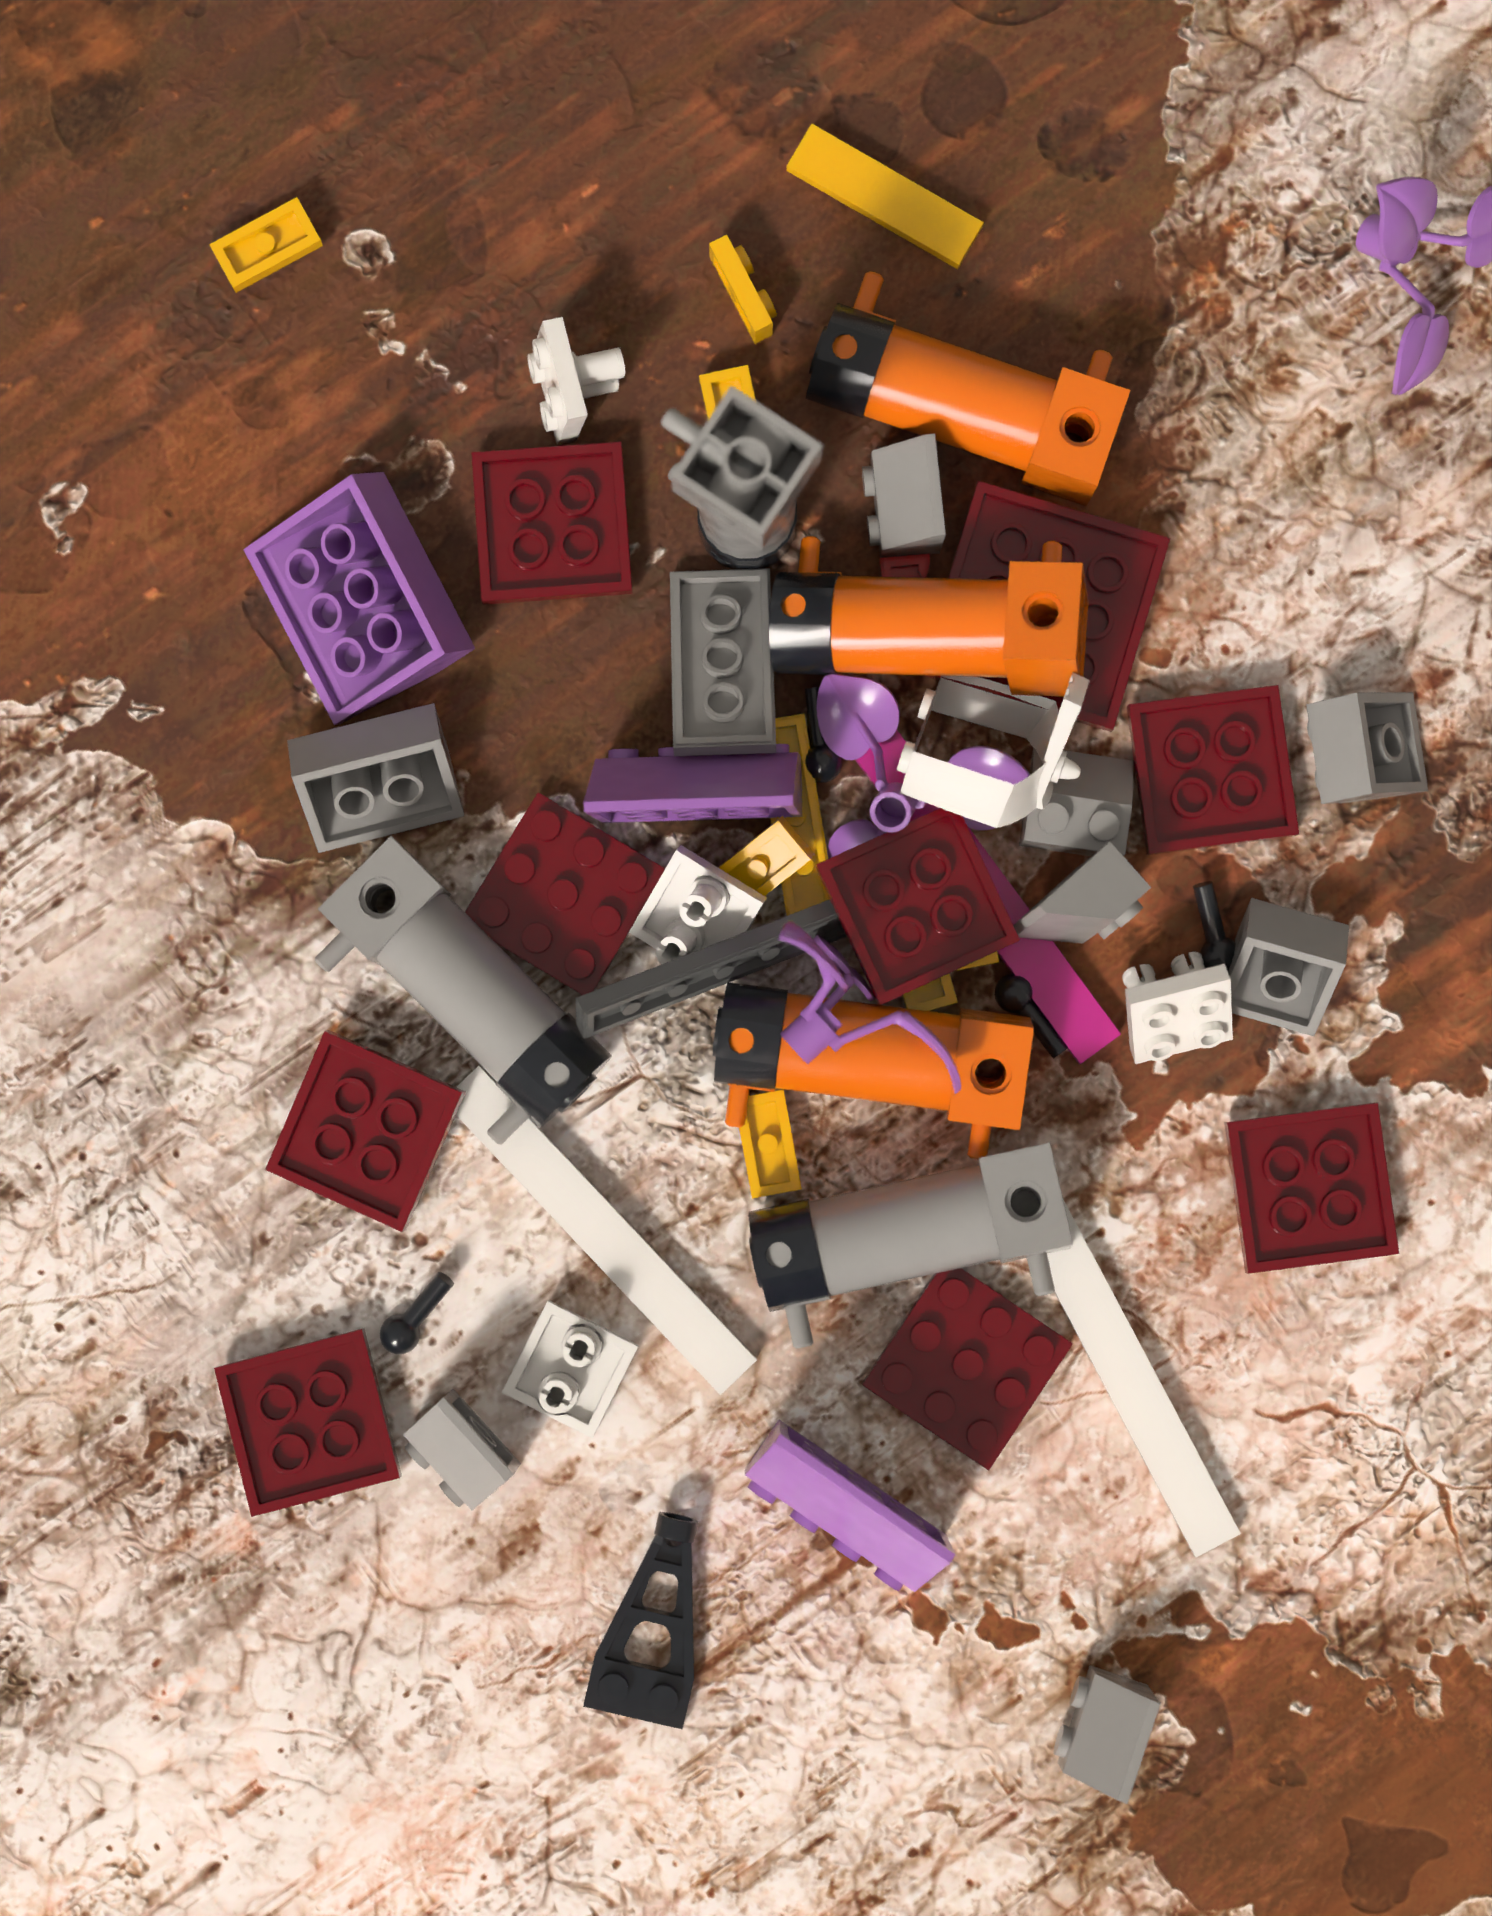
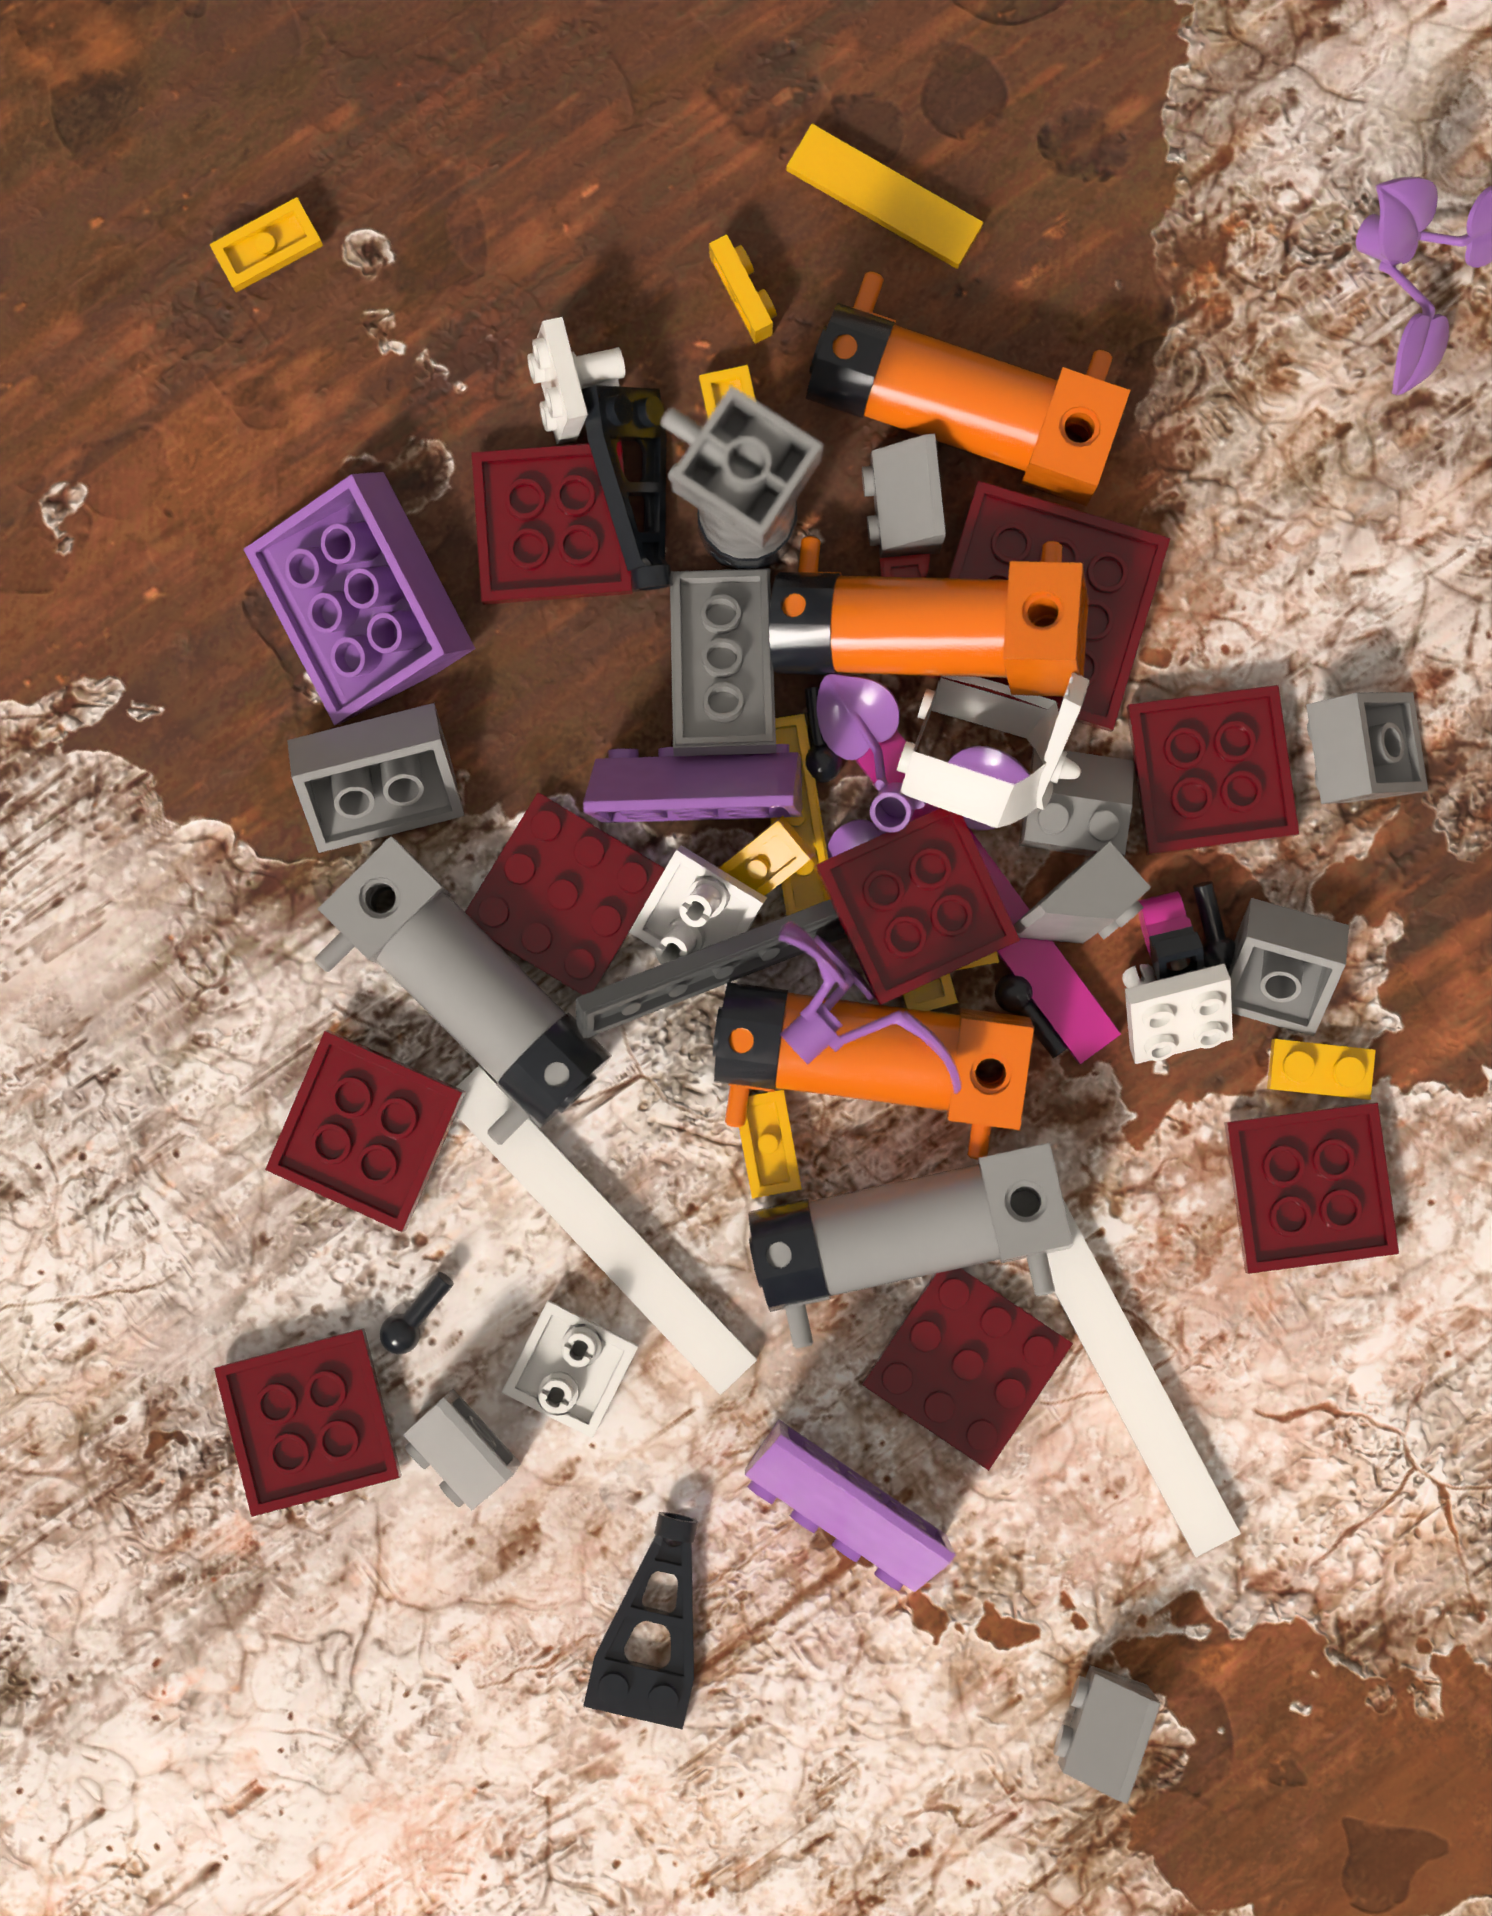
(633, 416): none -> black plate
(1169, 934): none -> leg
(1321, 1069): none -> yellow plate

